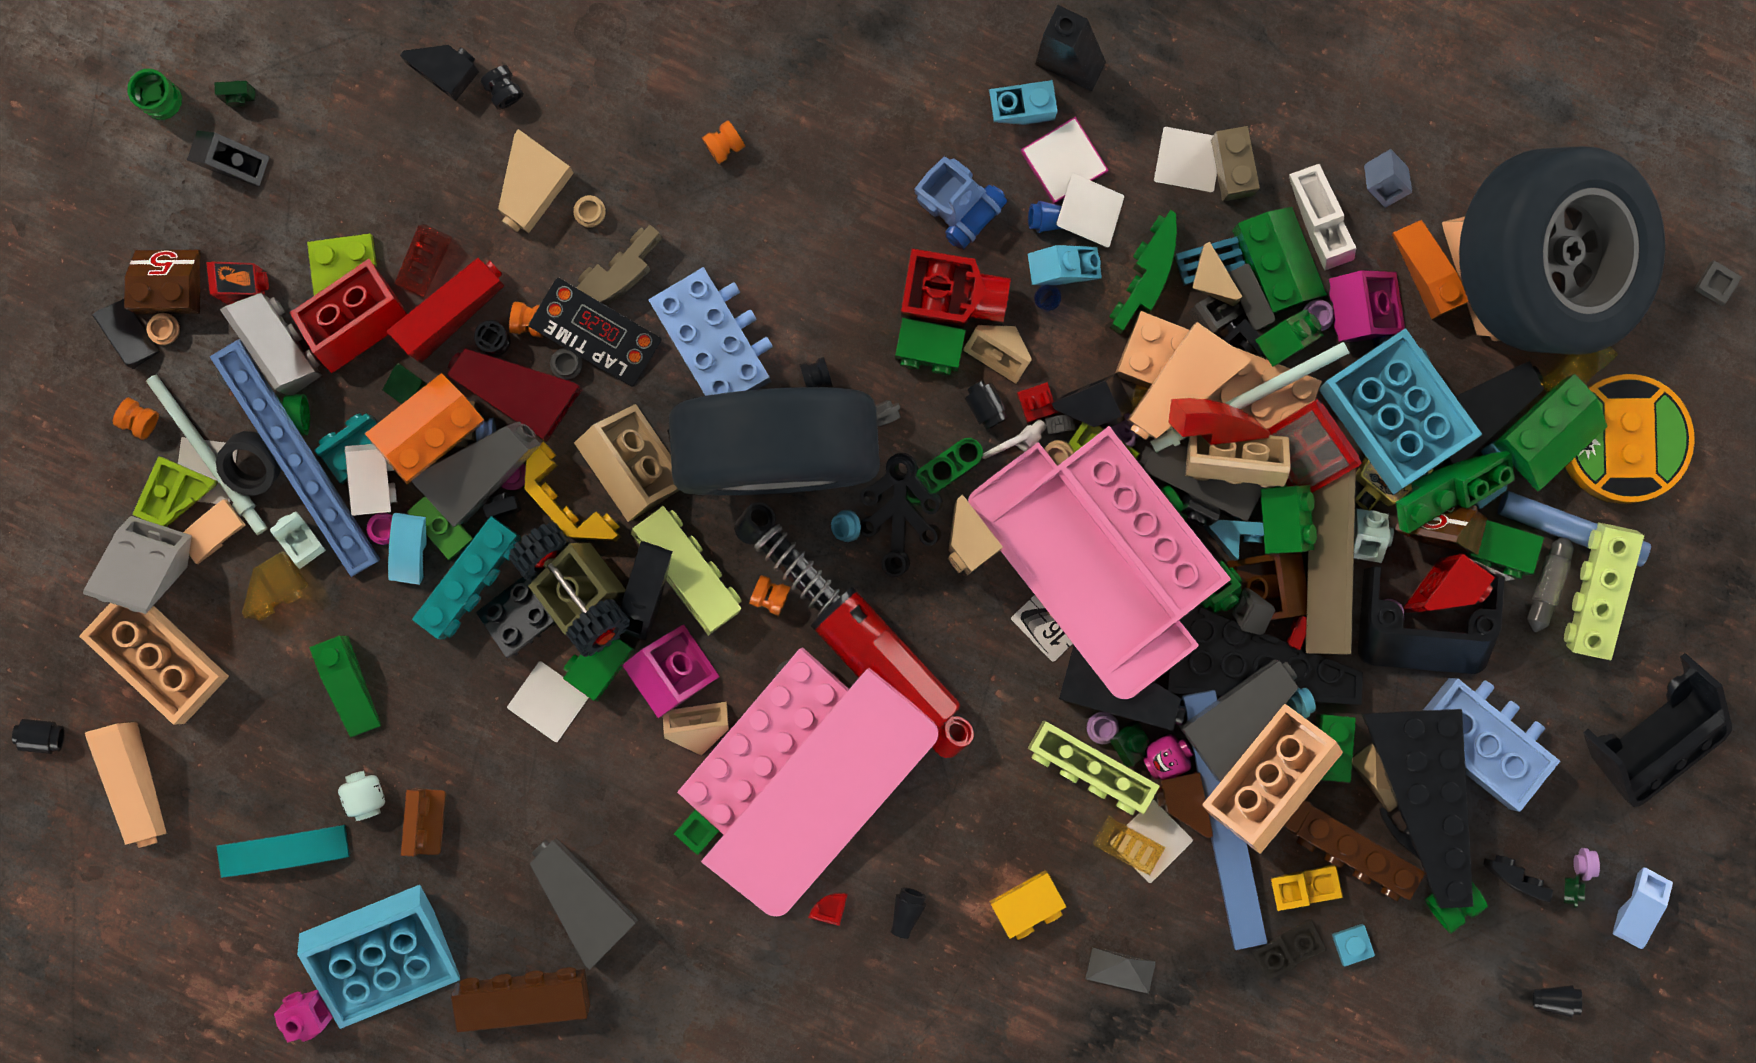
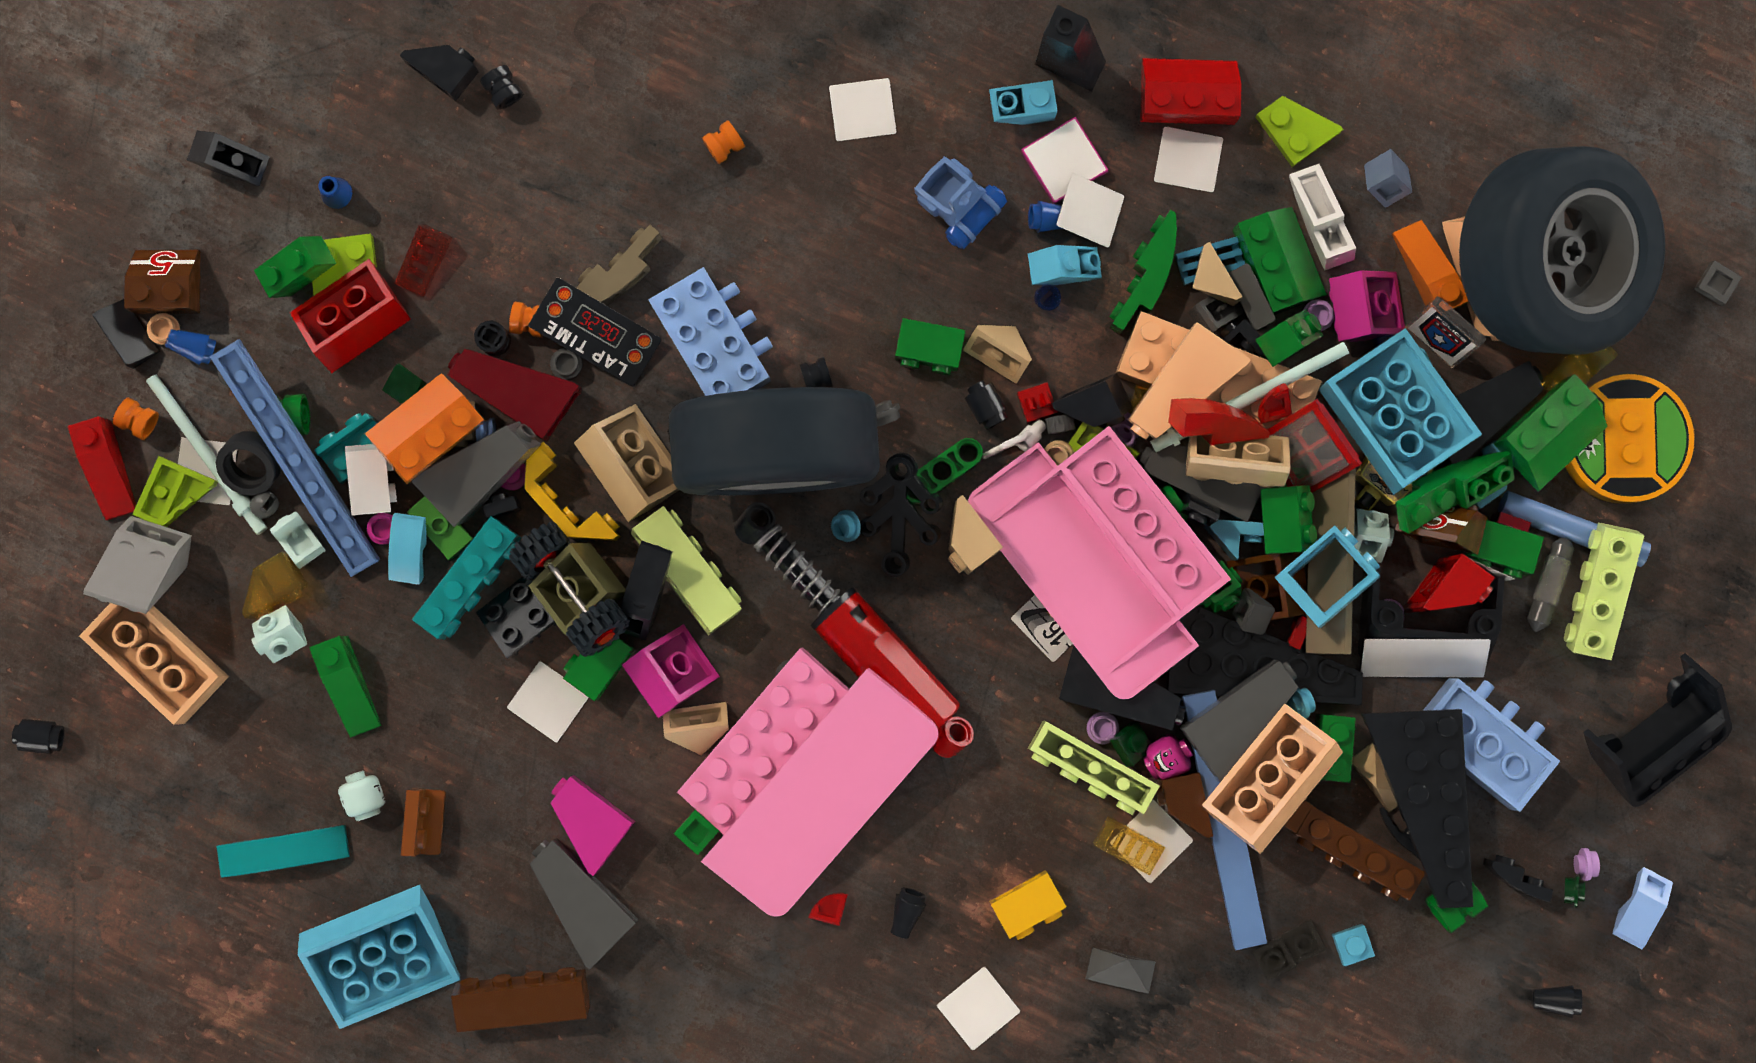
(103, 466): none -> red slope
(127, 781): light nougat slope -> none
(154, 94): green wheel -> none
(191, 345): none -> blue cone
(212, 530): light nougat slope -> none
(234, 92): dark green plate -> none
(235, 281): slope -> none
(259, 500): none -> dark grey hinge
(273, 343): light grey slope -> none
(278, 634): none -> light aqua brick
(295, 266): none -> green brick
(302, 1016): dark pink brick -> none
(339, 196): none -> blue cone
(446, 309): red slope -> none
(530, 183): tan slope -> none
(589, 211): tan plate -> none
(589, 821): none -> dark pink slope
(776, 598): orange wheel -> none
(862, 109): none -> white sticker
(952, 290): red brick -> none
(978, 1008): none -> white sticker
(1190, 91): none -> red slope
(1235, 163): dark tan brick -> none
(1275, 404): none -> red tile
(1296, 129): none -> lime wing
(1300, 596): none -> medium azure window
(1306, 887): yellow slope -> none
(1425, 657): none -> white sticker
(1445, 332): none -> tile
(1510, 521): none -> dark red tile

